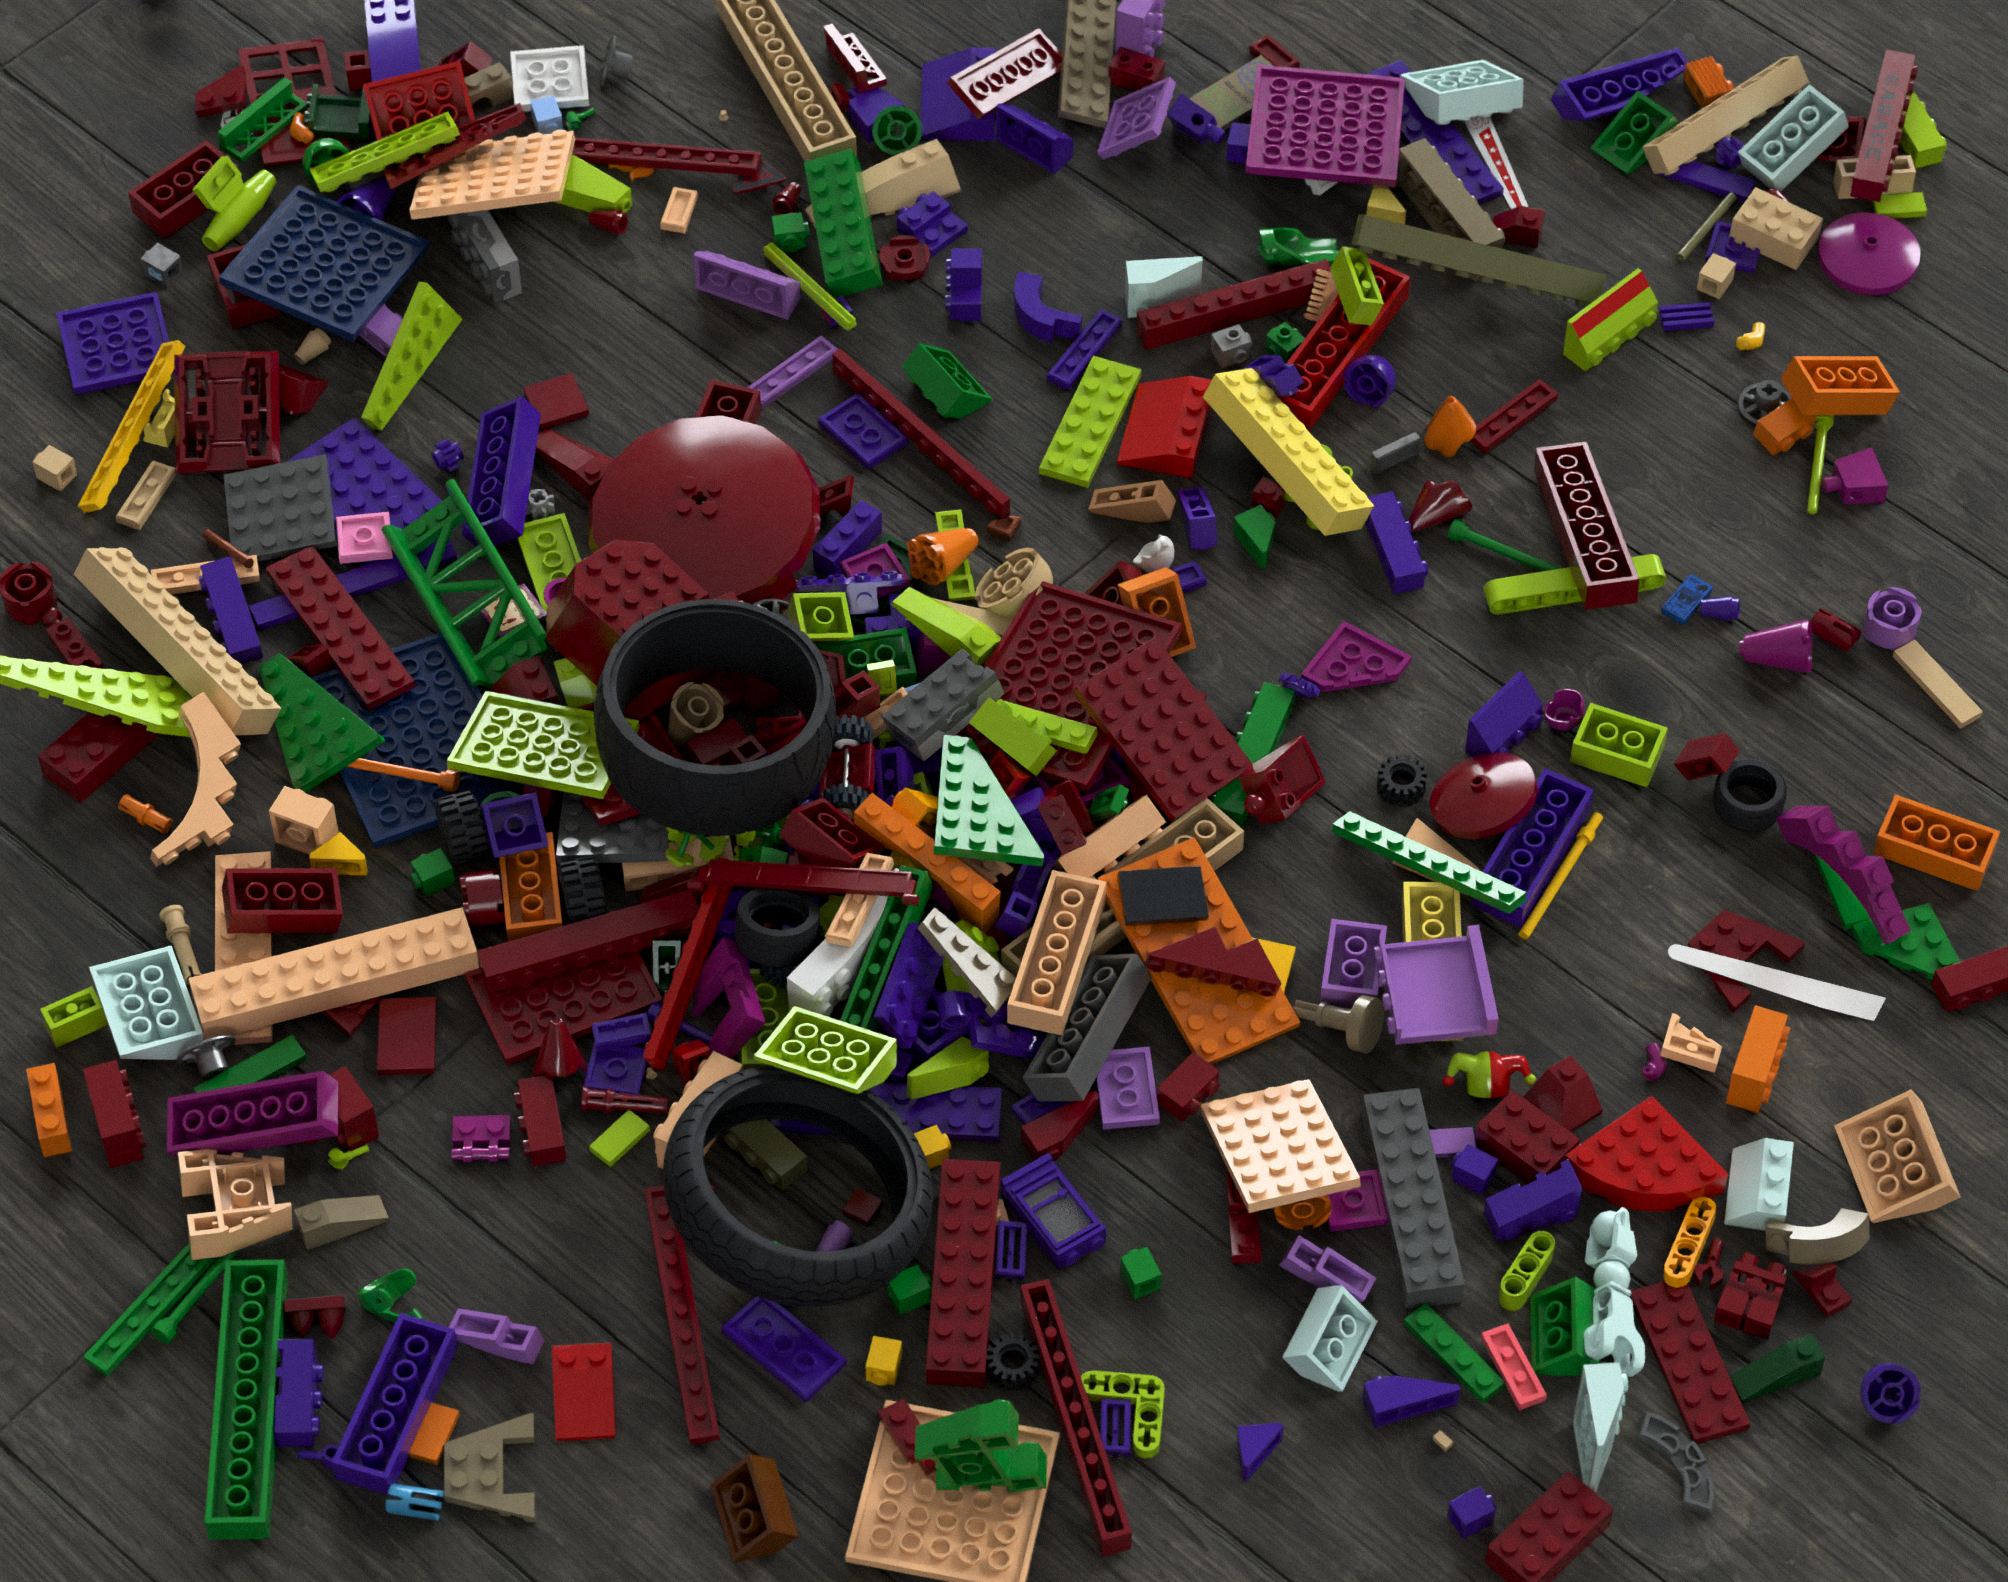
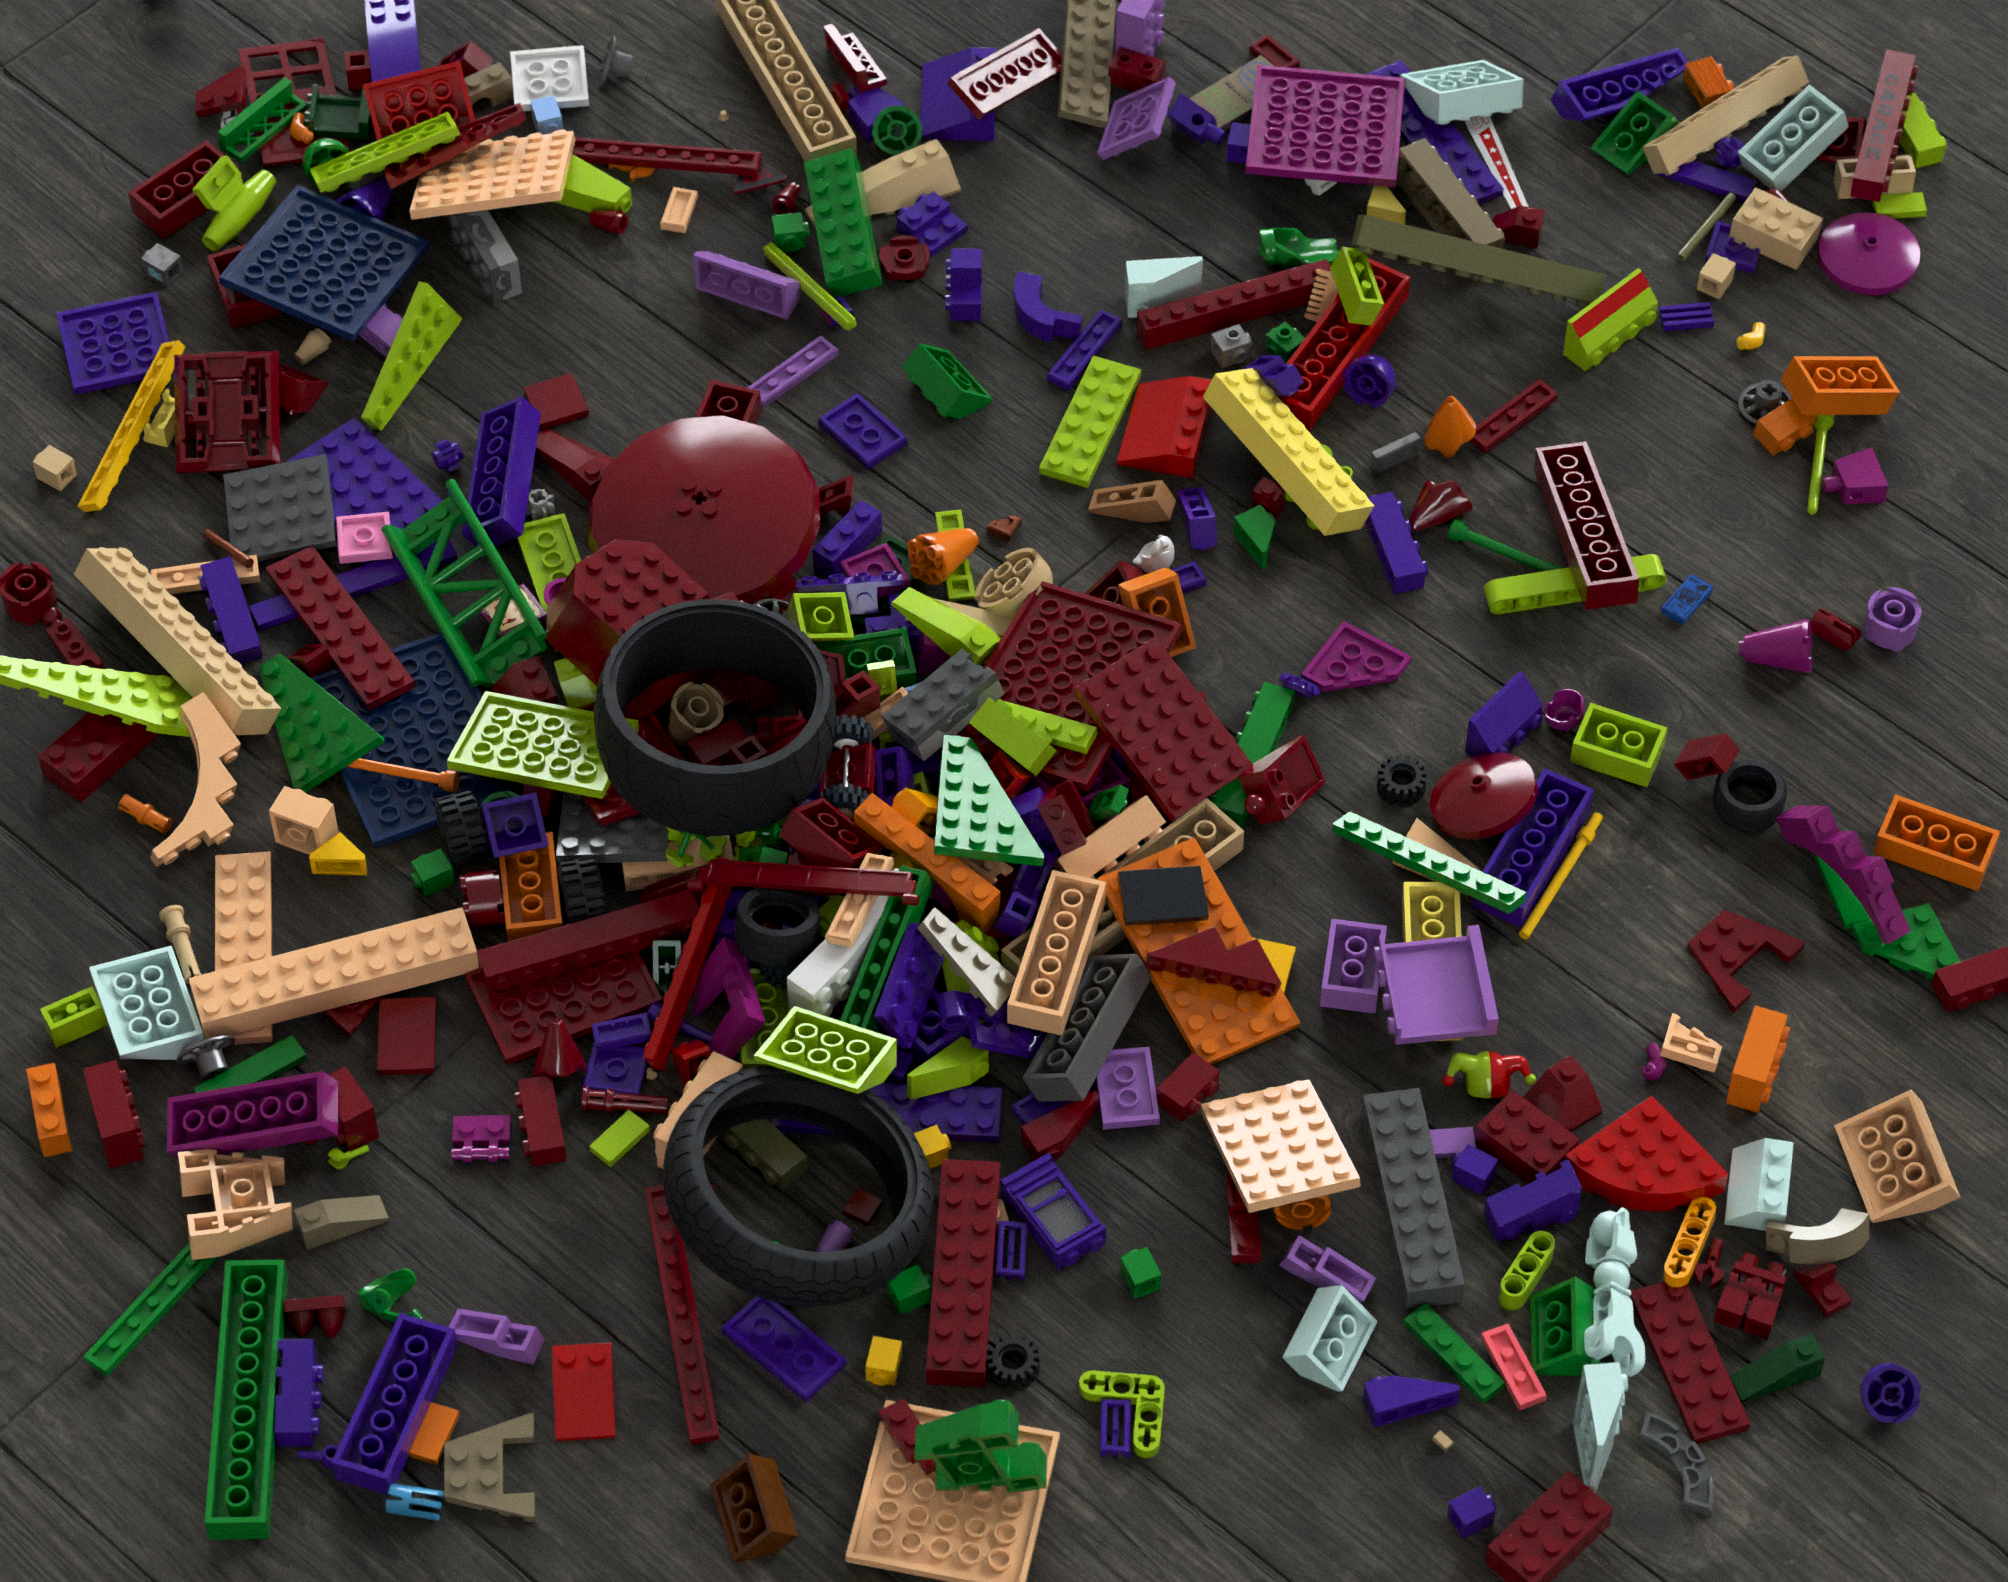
(146, 495): tan tile -> none
(165, 1329): green piece -> none
(282, 900): dark red brick -> none
(574, 120): green hand -> none
(923, 436): dark red plate -> none
(1032, 138): dark purple slope -> none
(1076, 1418): dark red brick -> none
(1256, 1444): dark purple slope -> none
(1358, 1206): magenta plate -> none
(1361, 1022): dark tan piece -> none
(1721, 608): dark purple cone -> none
(1787, 984): white sticker -> none
(1937, 684): tan tile -> none

